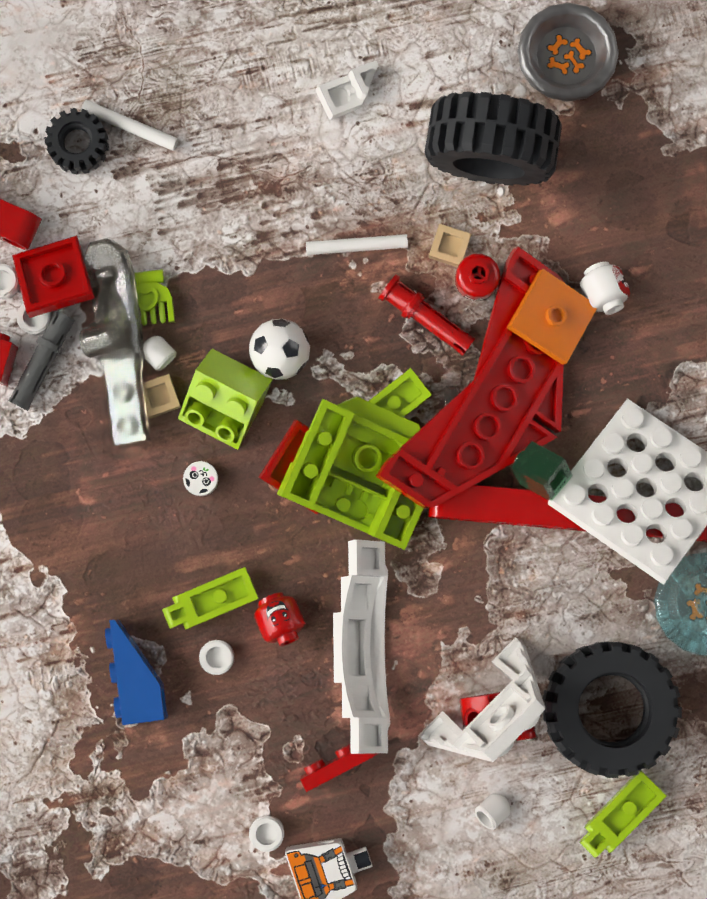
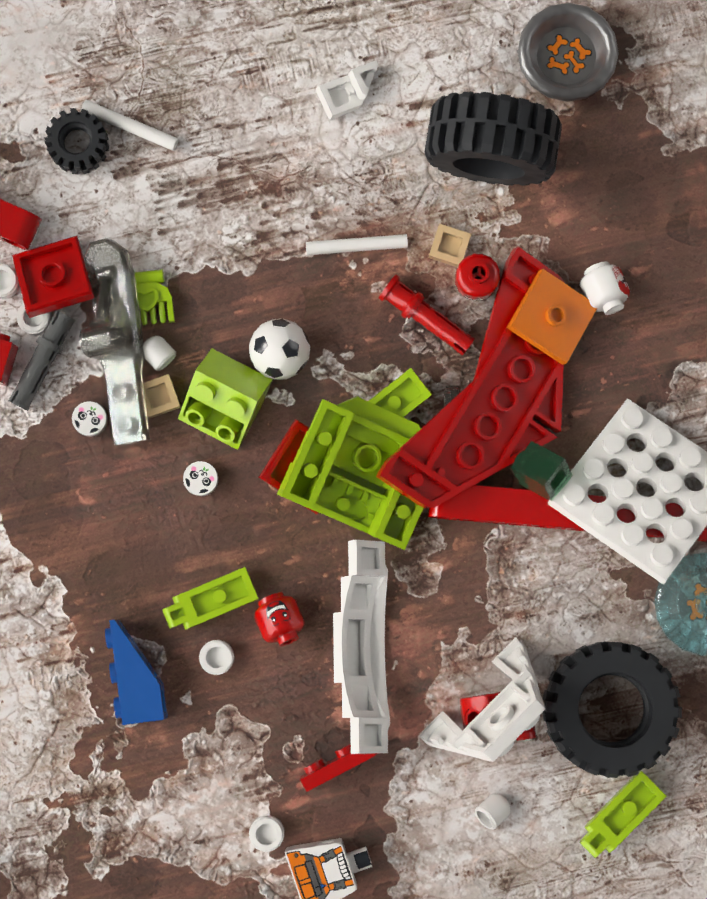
(89, 418): none -> white tile

